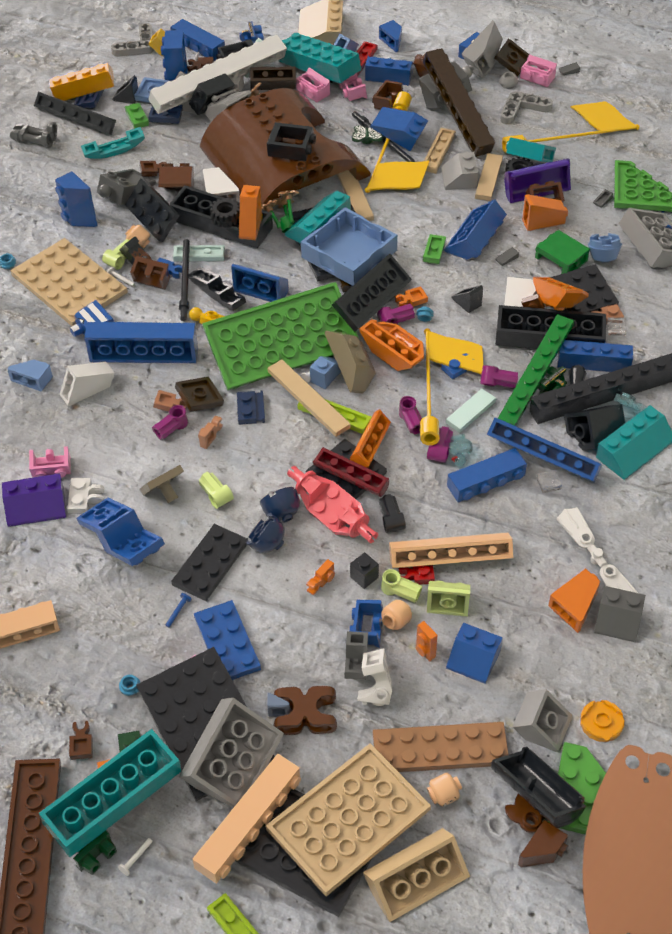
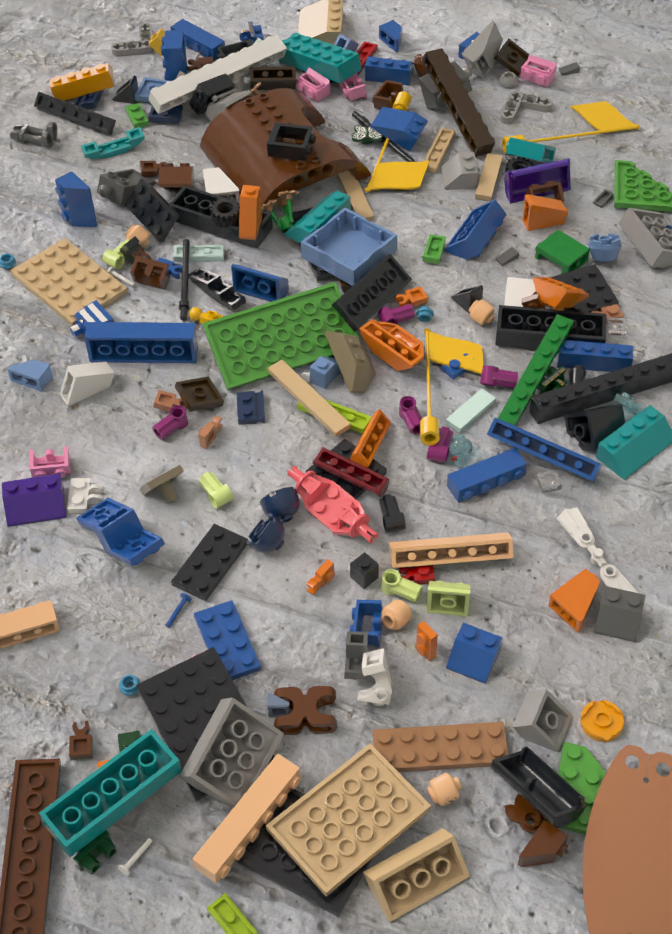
(482, 312): none -> light nougat head

